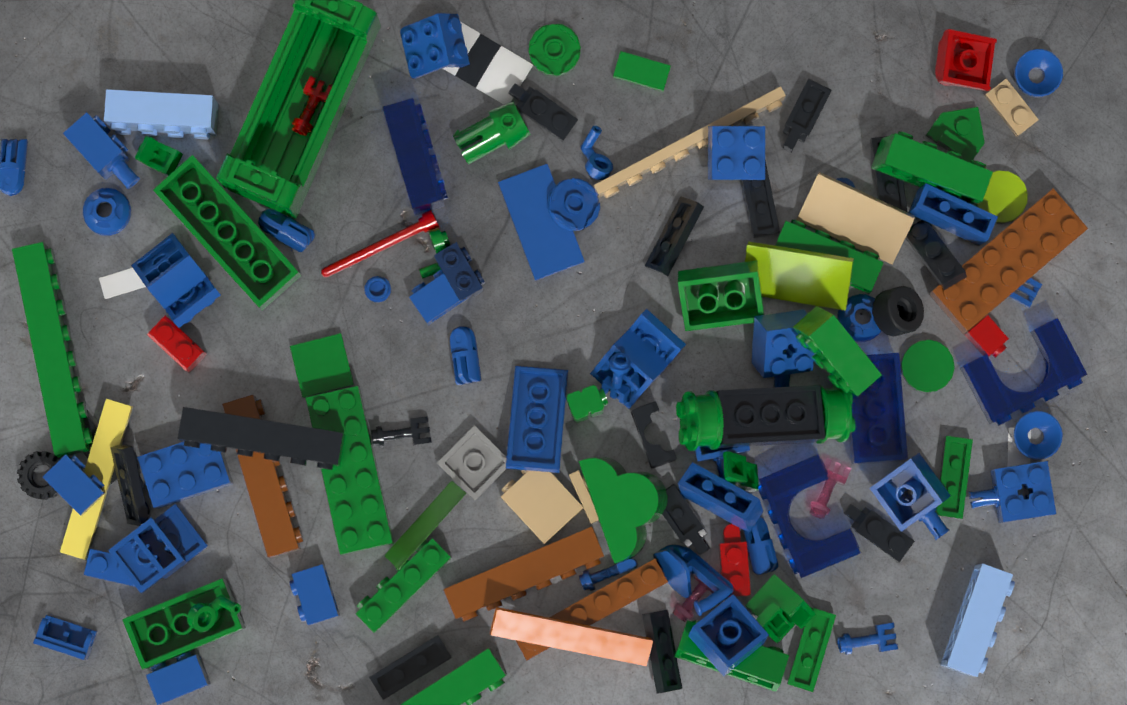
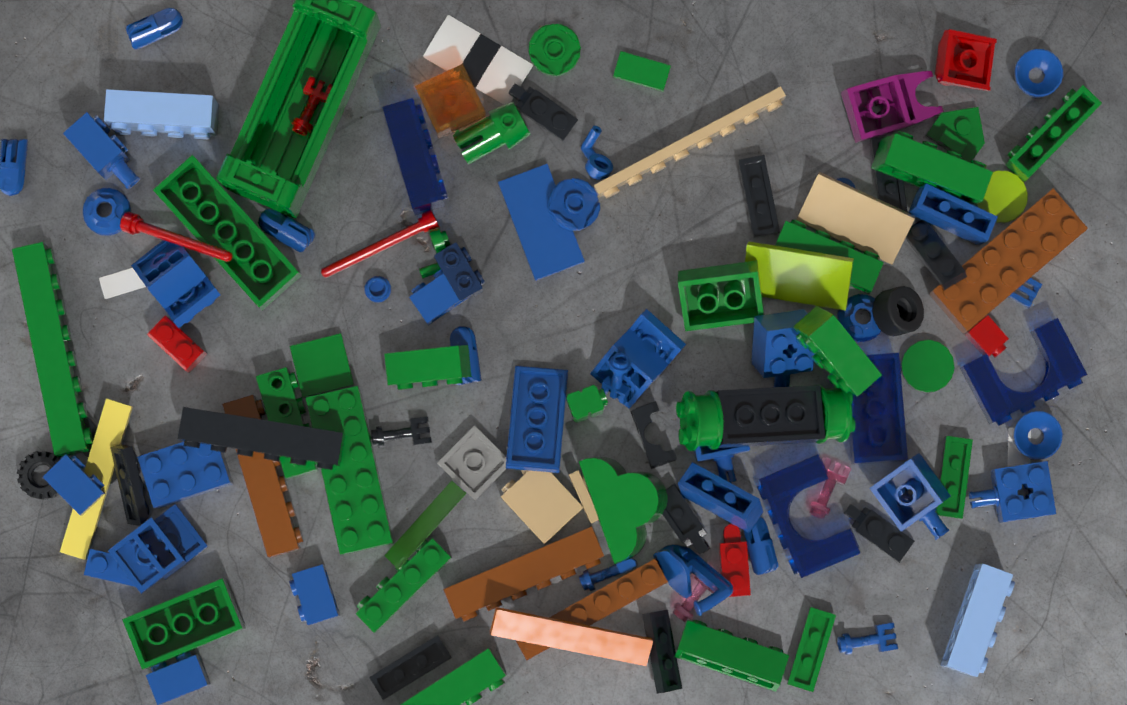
(65, 637): blue hinge -> none
(133, 223): none -> red piece
(154, 27): none -> blue arm
(158, 156): green bracket -> none
(208, 612): green plate -> none
(284, 407): none -> green brick
(428, 366): none -> green brick
(434, 44): blue bracket -> none
(450, 101): none -> clear orange brick
(674, 236): black plate -> none
(728, 635): blue brick -> none
(736, 152): blue brick -> none
(740, 472): green slope -> none
(779, 609): green plate -> none
(805, 113): black hinge -> none
(896, 101): none -> magenta brick
(1011, 107): tan plate -> none
(1059, 127): none -> green brick

